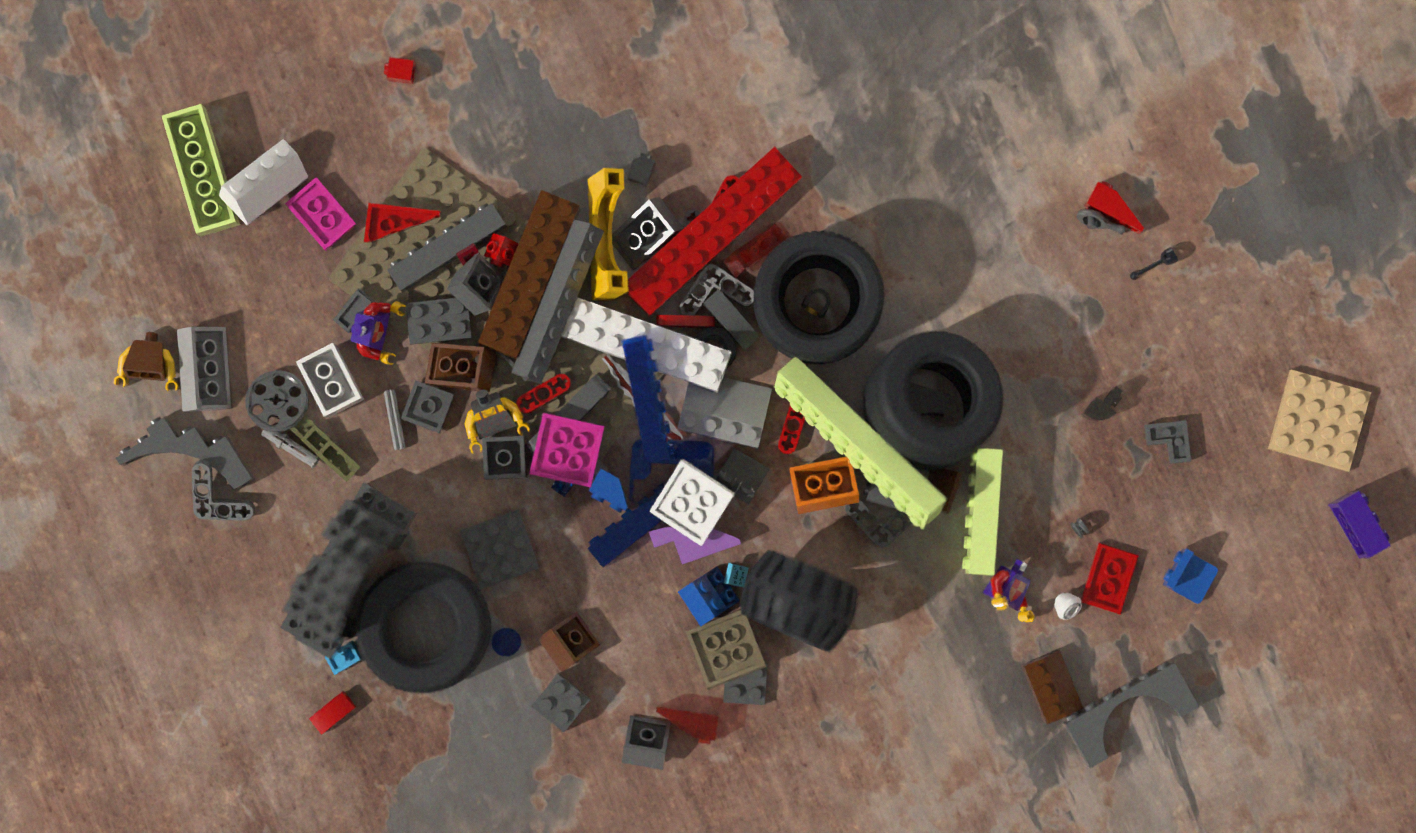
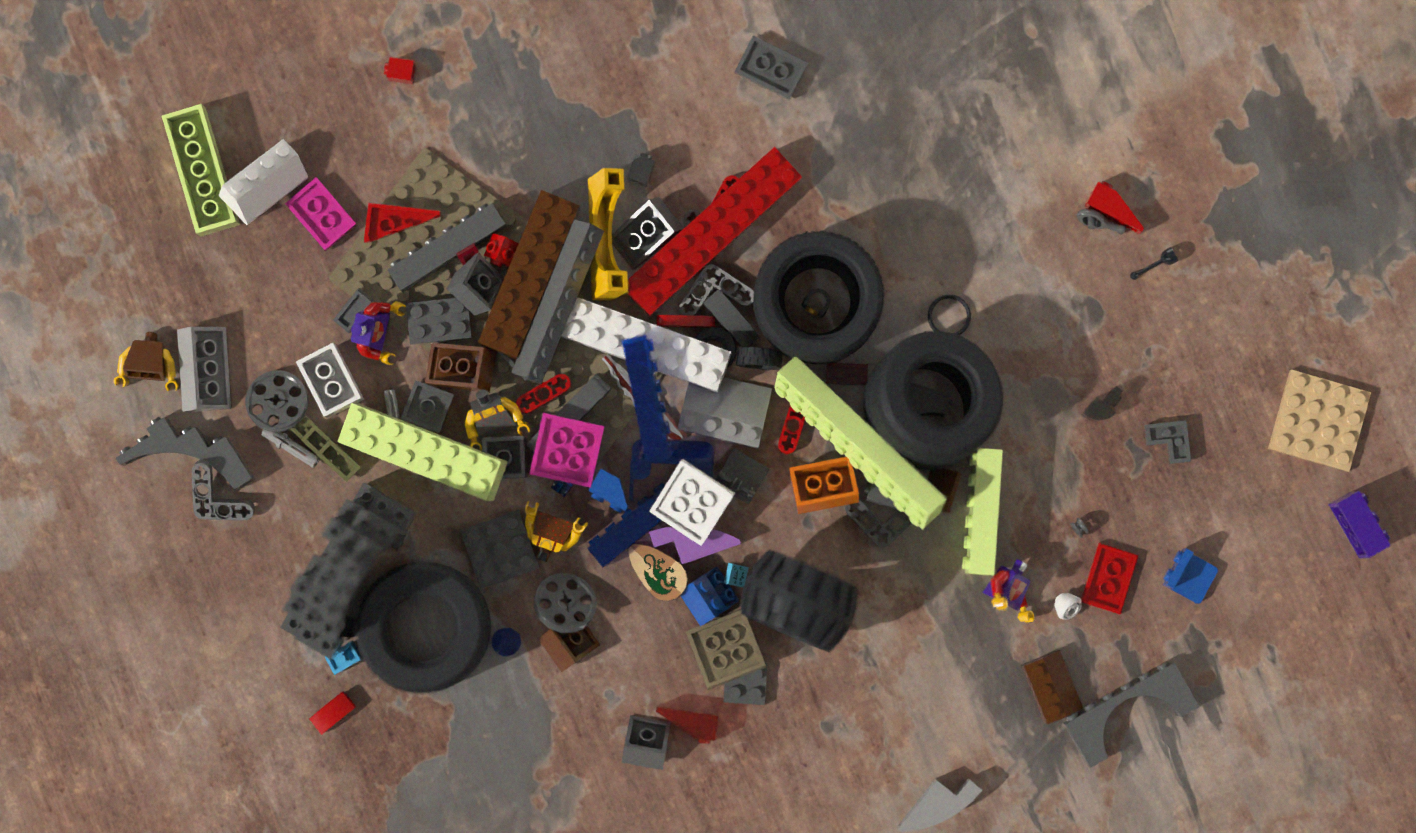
(422, 451): none -> yellowish green brick
(550, 532): none -> torso
(559, 608): none -> dark grey wedge
(561, 702): dark grey brick -> none
(658, 572): none -> shield
(754, 250): clear red slope -> none
(759, 358): none -> black tyre
(771, 68): none -> dark grey plate
(846, 373): none -> dark red tile
(938, 805): none -> light grey slope
(949, 296): none -> black tyre

